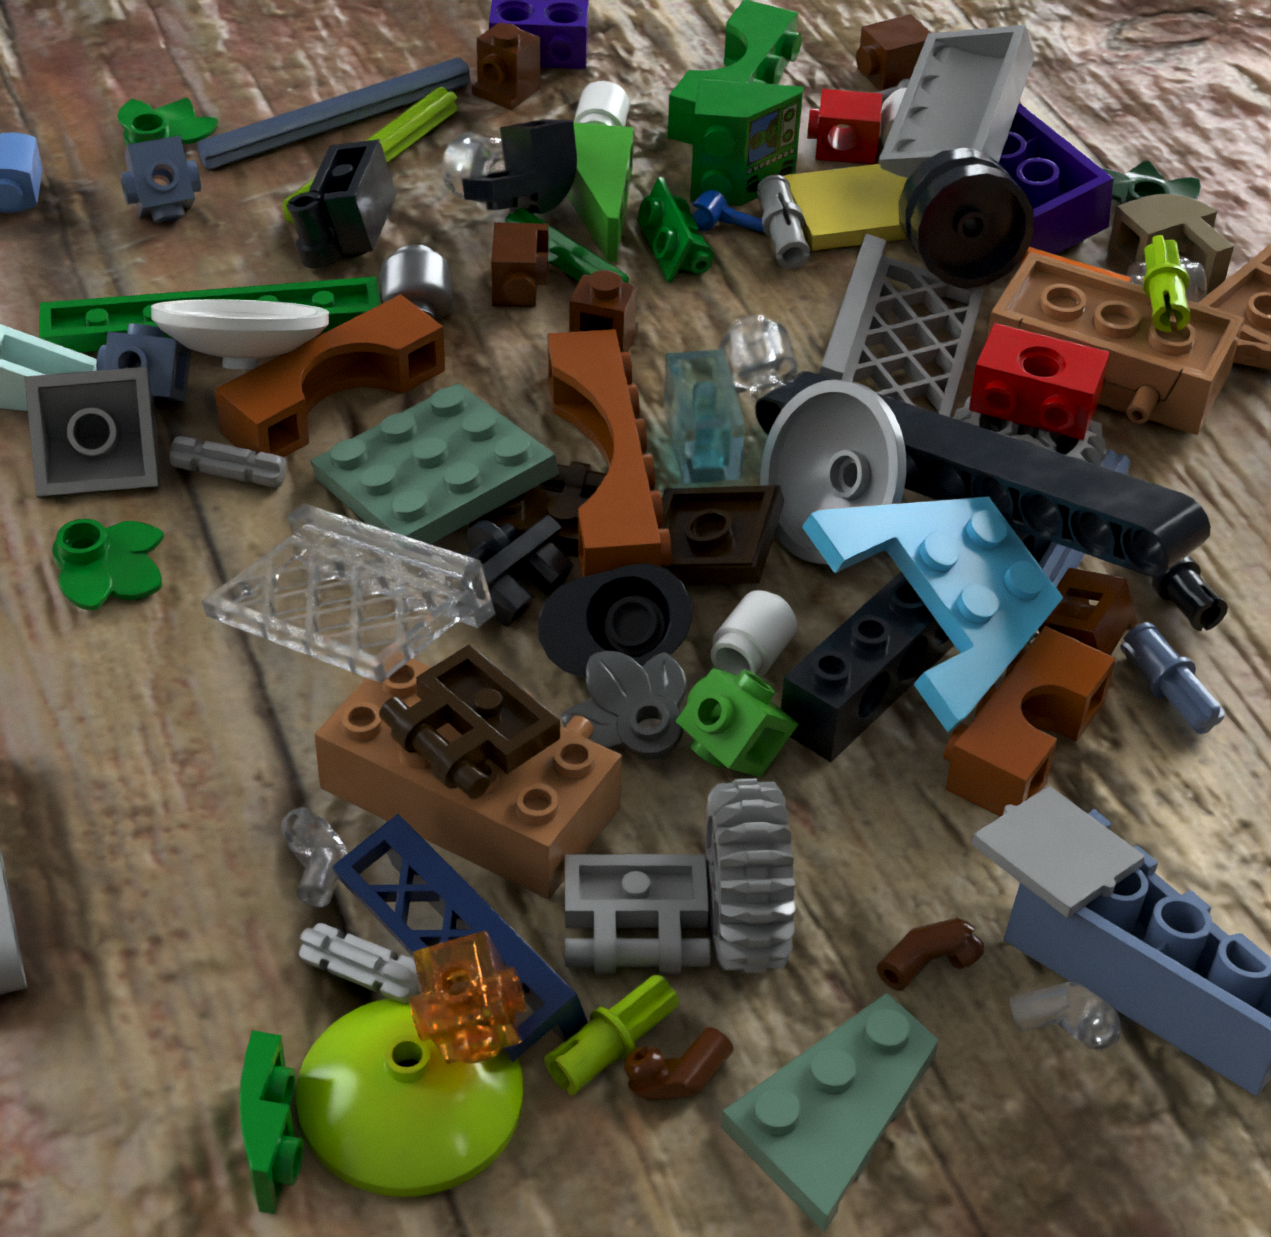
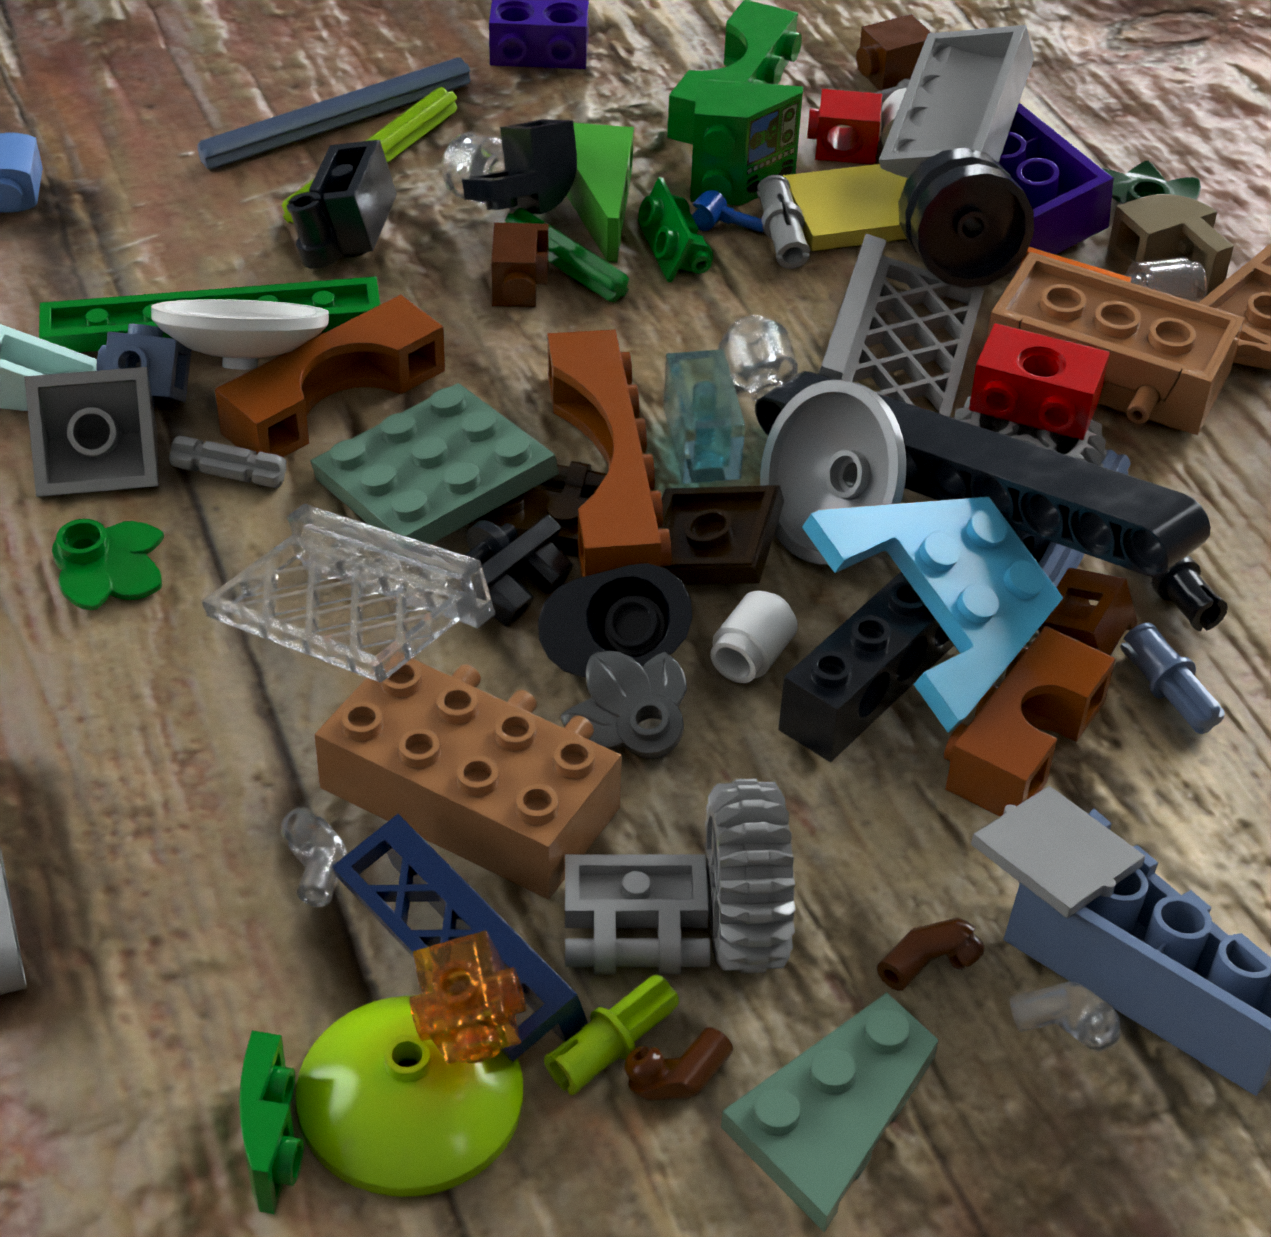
(164, 161): sand blue brick -> none
(171, 120): green plate -> none
(360, 962): light grey axle -> none
(419, 277): flat silver head -> none
(485, 707): dark brown plate -> none
(507, 65): reddish brown brick -> none
(603, 104): white brick -> none
(605, 304): reddish brown brick -> none
(735, 721): bright green brick -> none
(1166, 284): lime axle -> none

